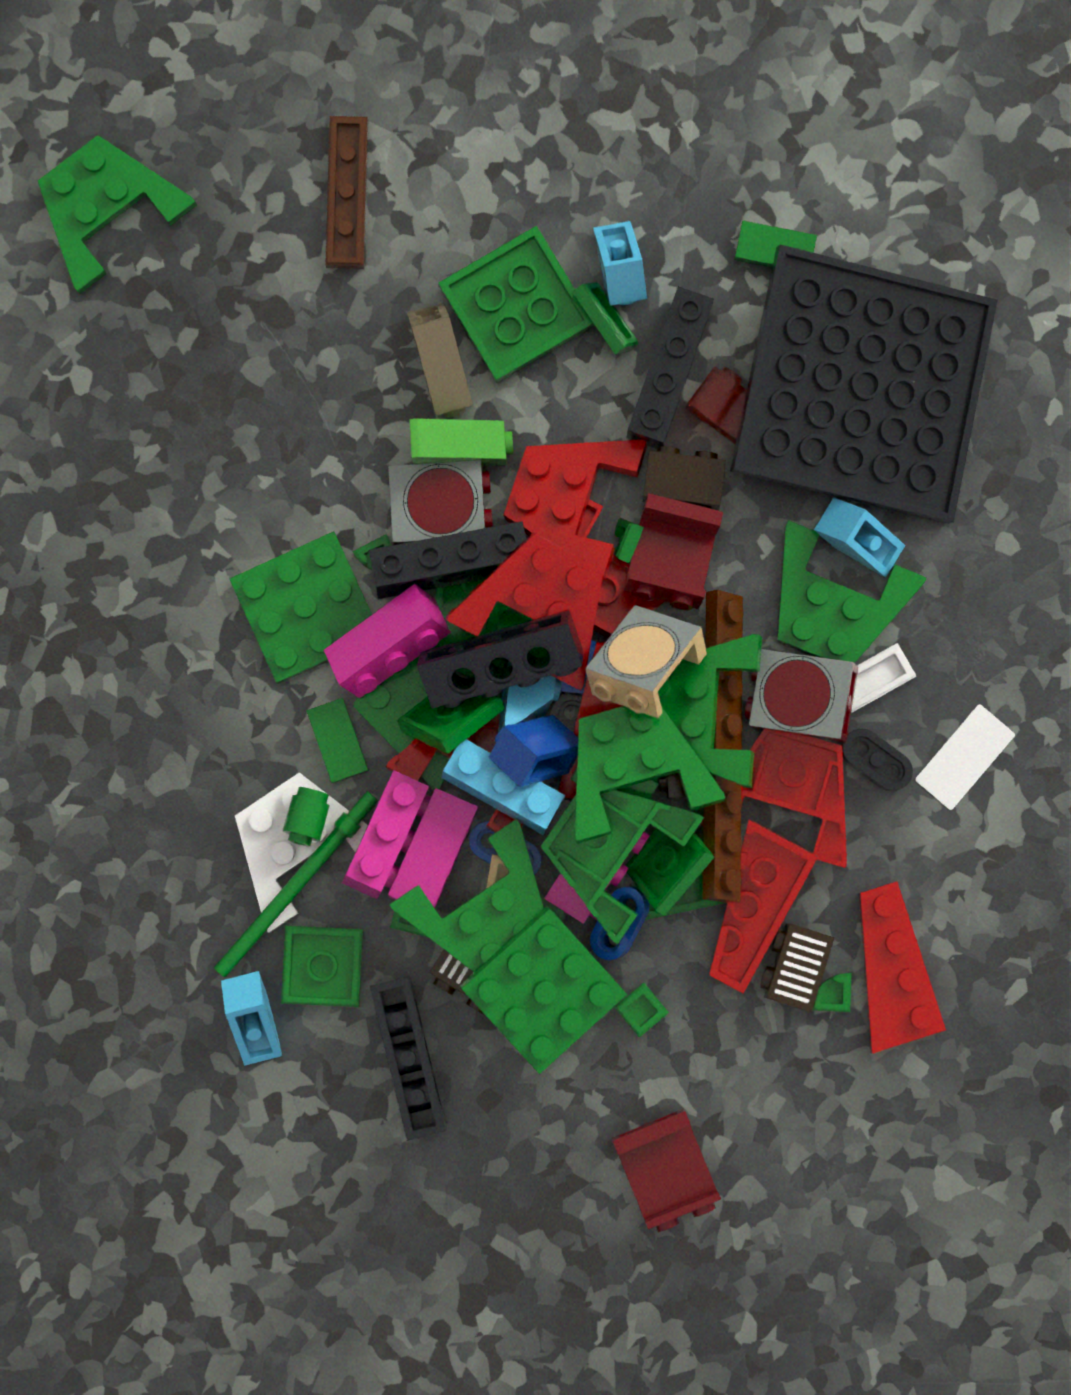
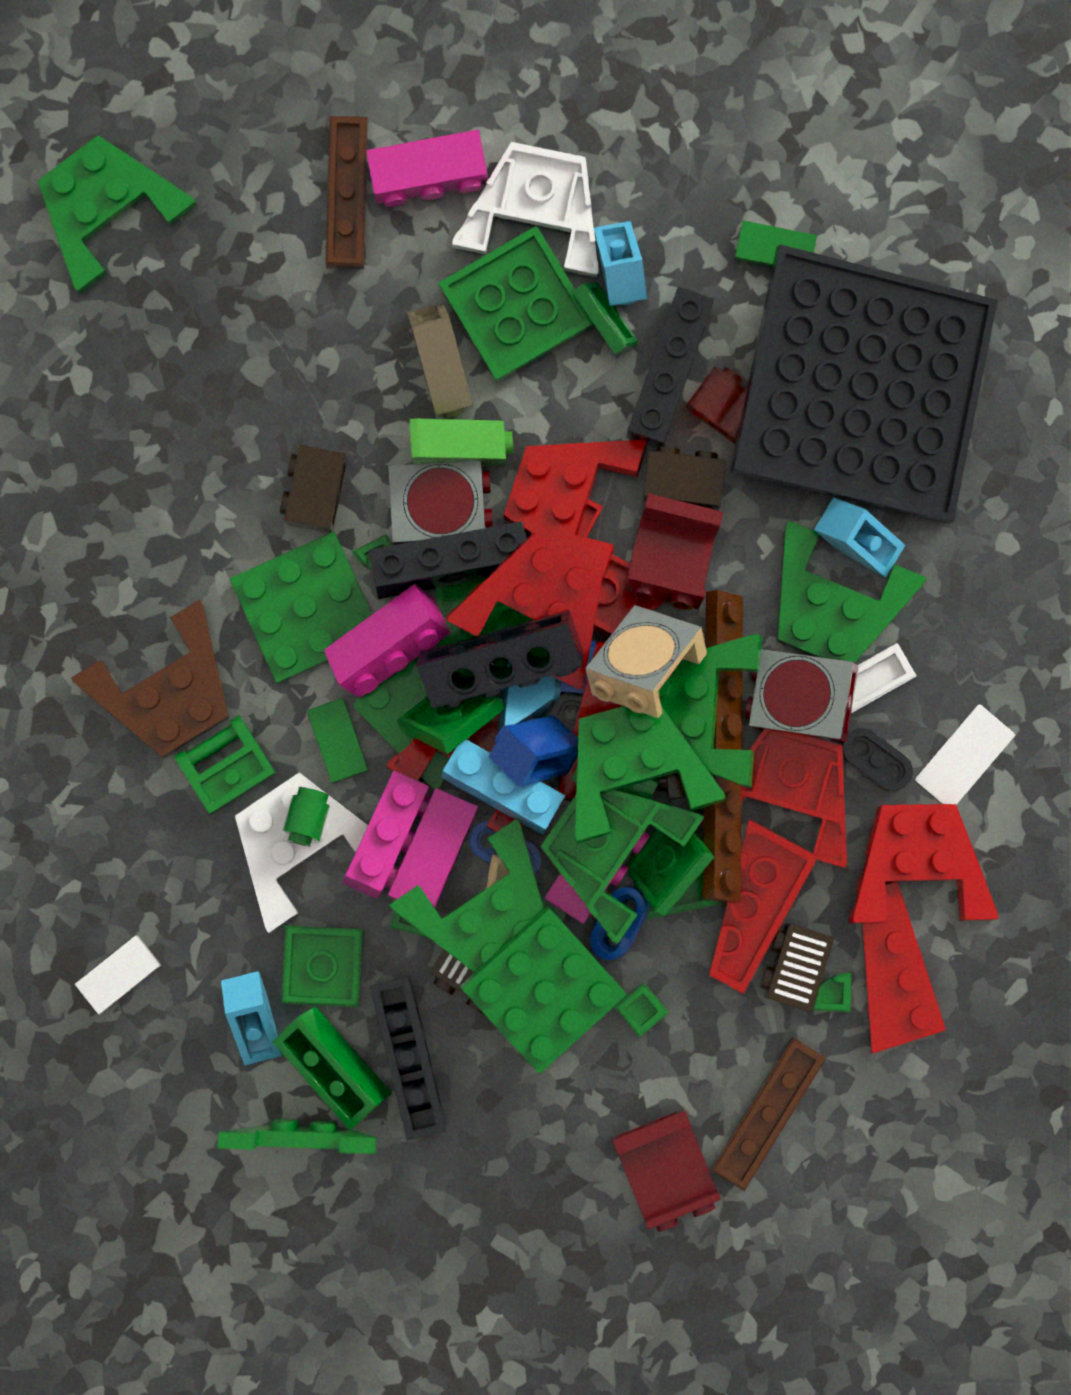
(118, 974): none -> white tile
(173, 702): none -> reddish brown wing
(230, 776): none -> green plate
(287, 1133): none -> green wing
(314, 488): none -> dark brown brick
(332, 1067): none -> green brick
(346, 826): green bar -> none
(427, 168): none -> dark pink brick
(539, 190): none -> white wing
(629, 536): green tile -> none
(768, 1113): none -> reddish brown tile
(920, 845): none -> red wing

